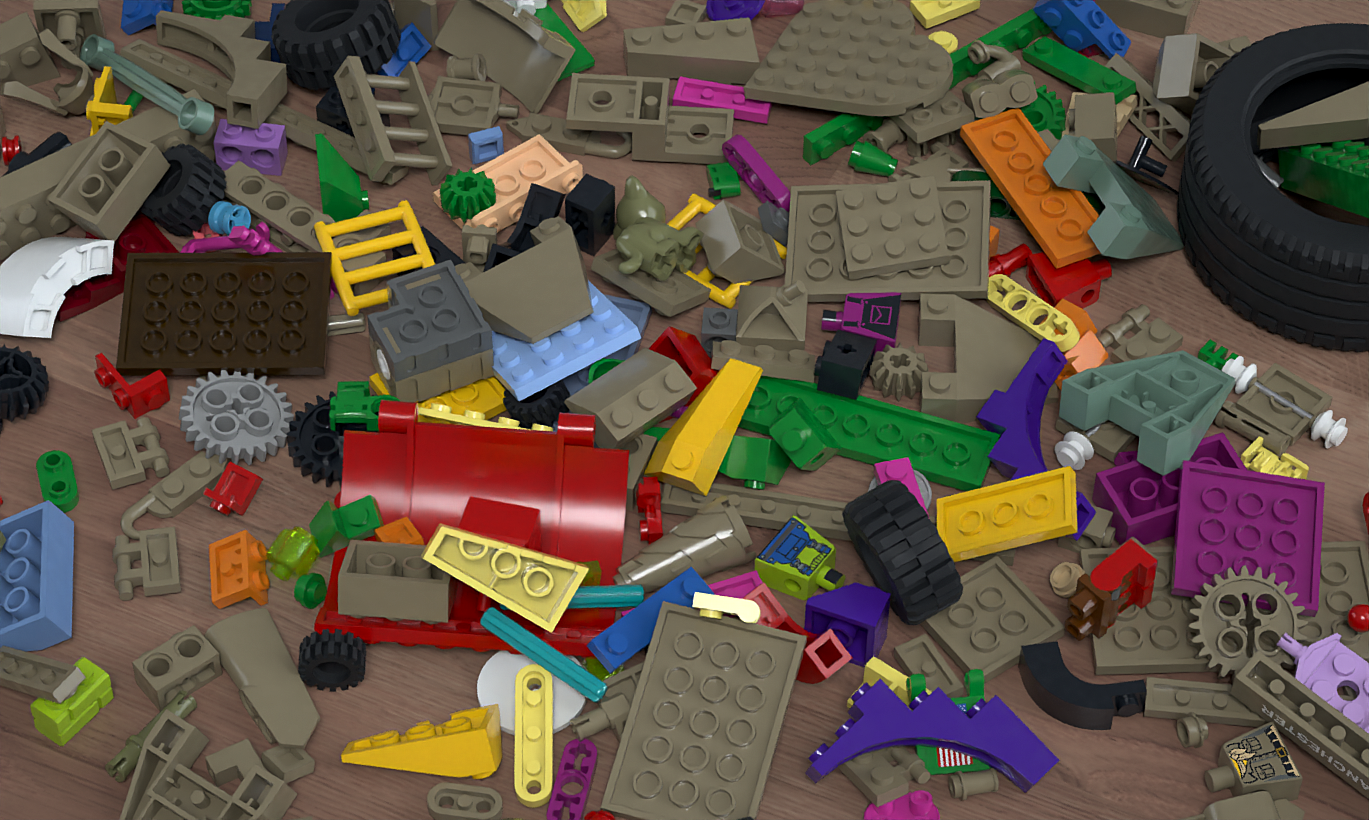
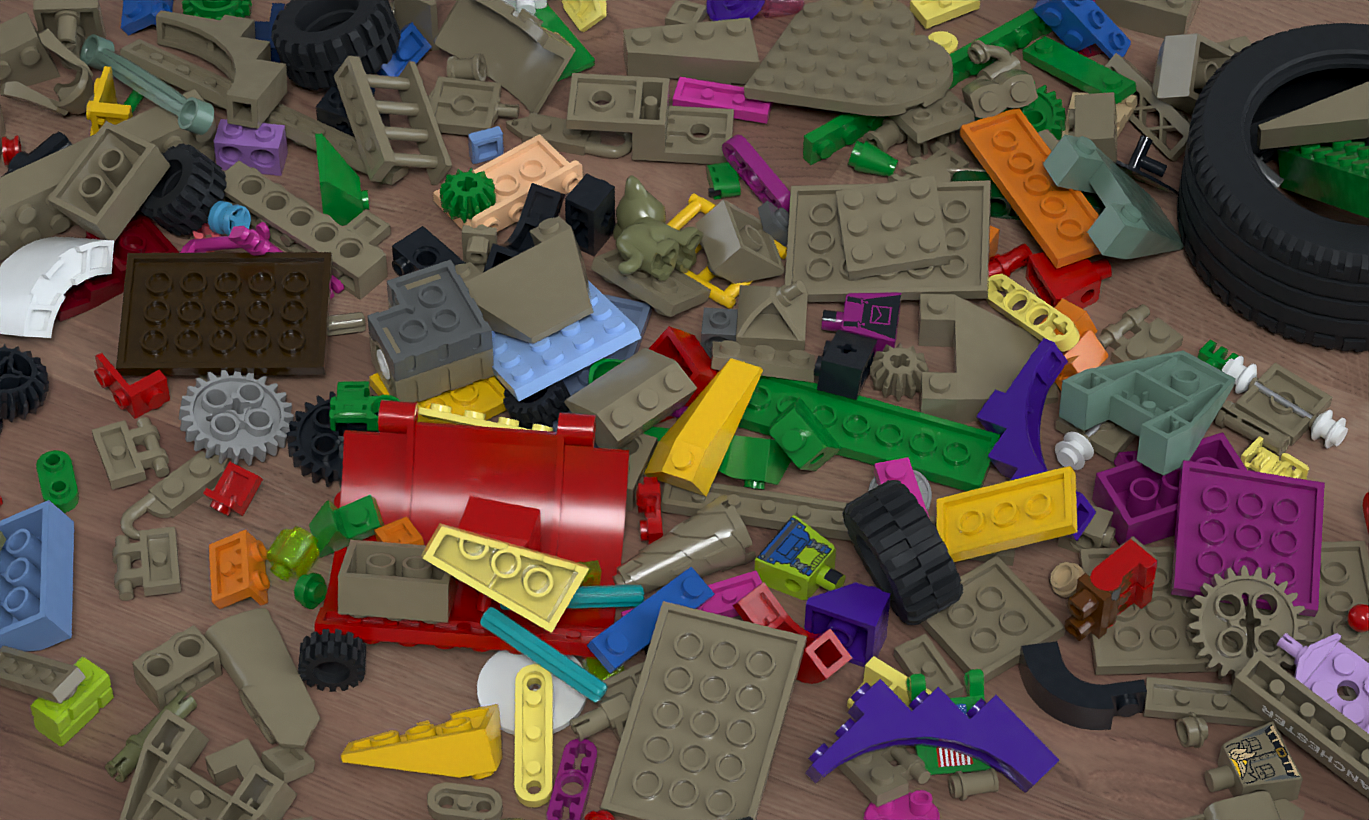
(344, 279): yellow bar -> none
(715, 606): light yellow plate -> none

